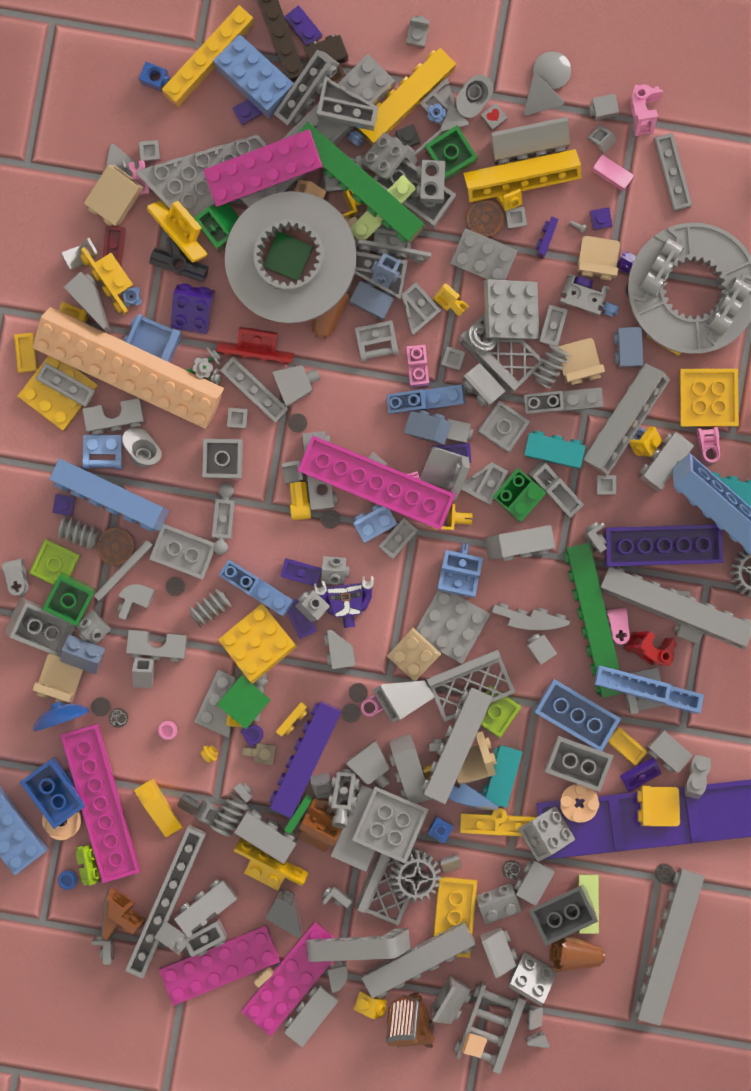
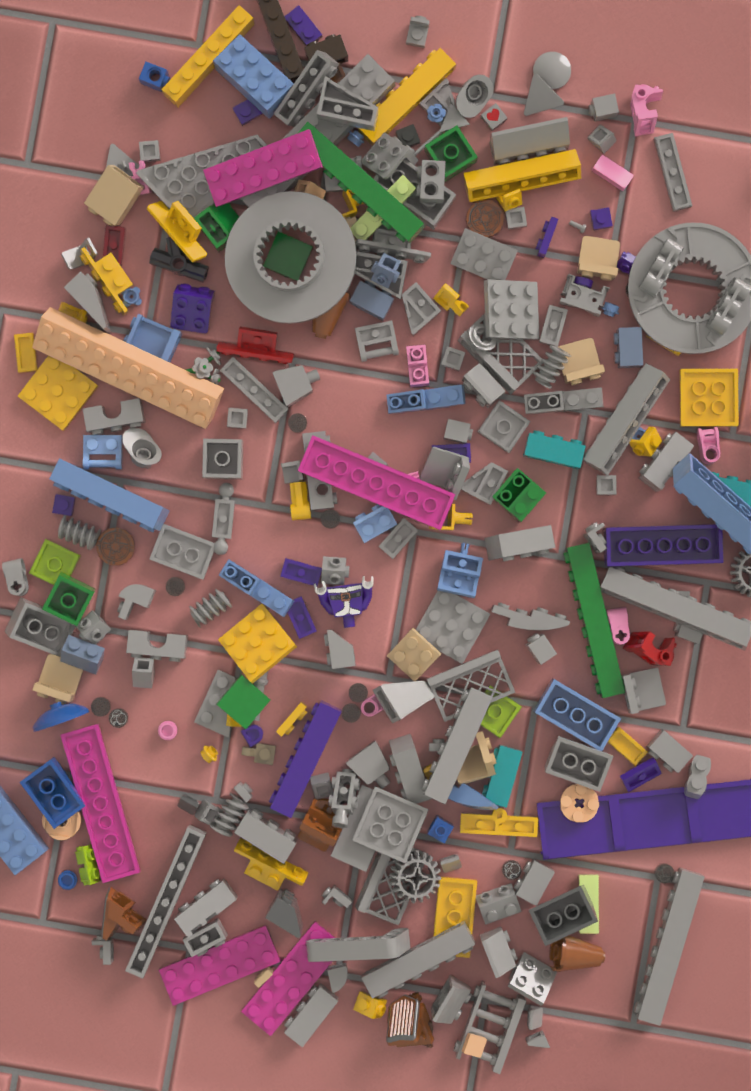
(65, 385): light grey tile -> none
(124, 570): light grey tile -> none
(158, 807): yellow slope -> none
(172, 938): light grey brick -> none
(298, 813): green tile -> none
(311, 605): light grey brick -> none
(427, 427): sand blue brick -> none
(546, 834): light grey bracket -> none
(555, 489): light grey slope -> none
(649, 689): medium blue slope -> none
(658, 806): yellow bracket -> none

